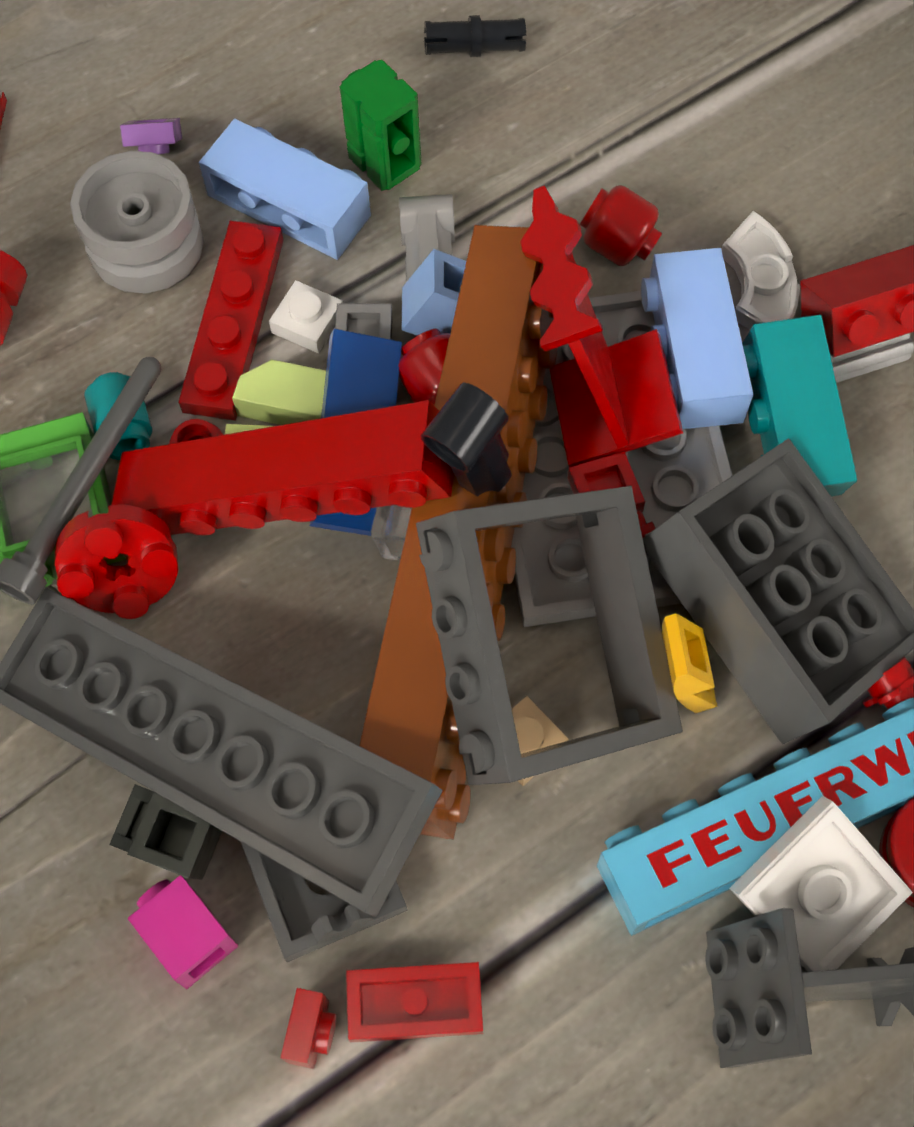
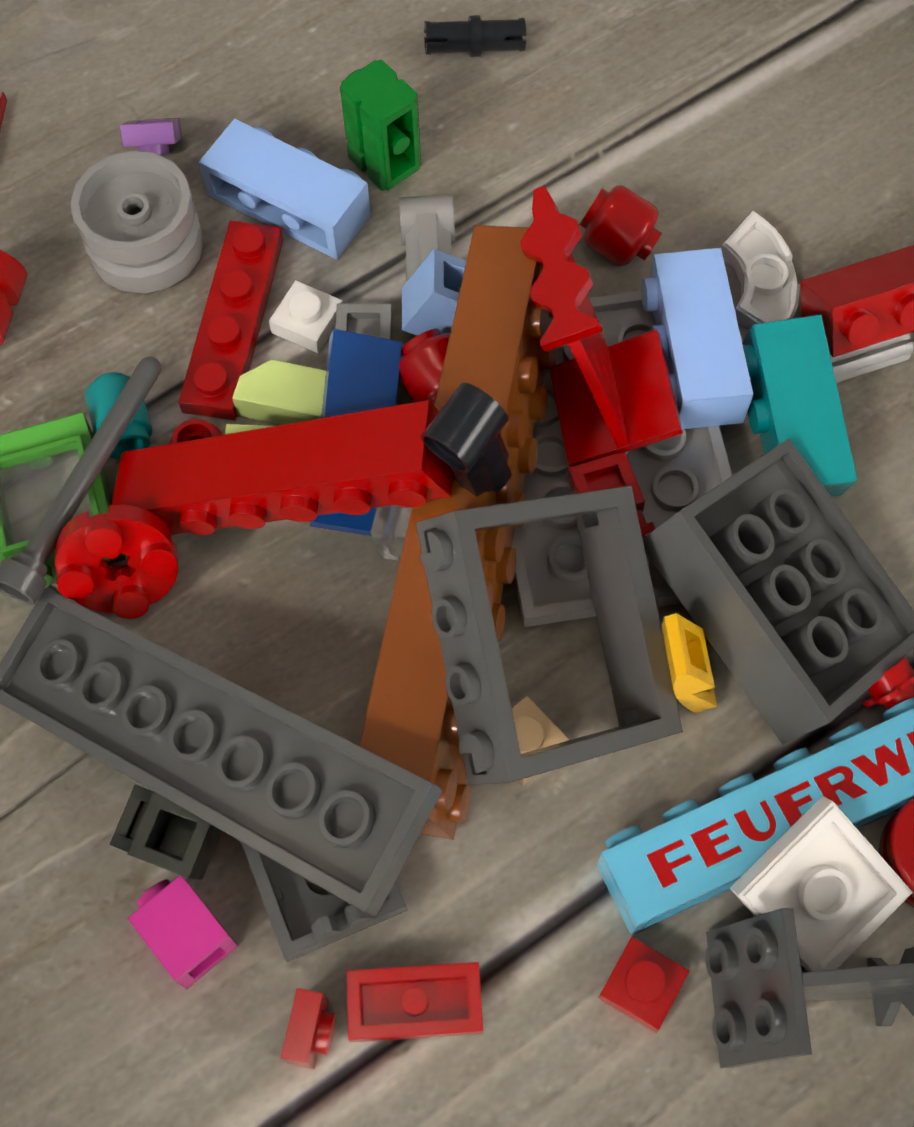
(644, 984): none -> red plate

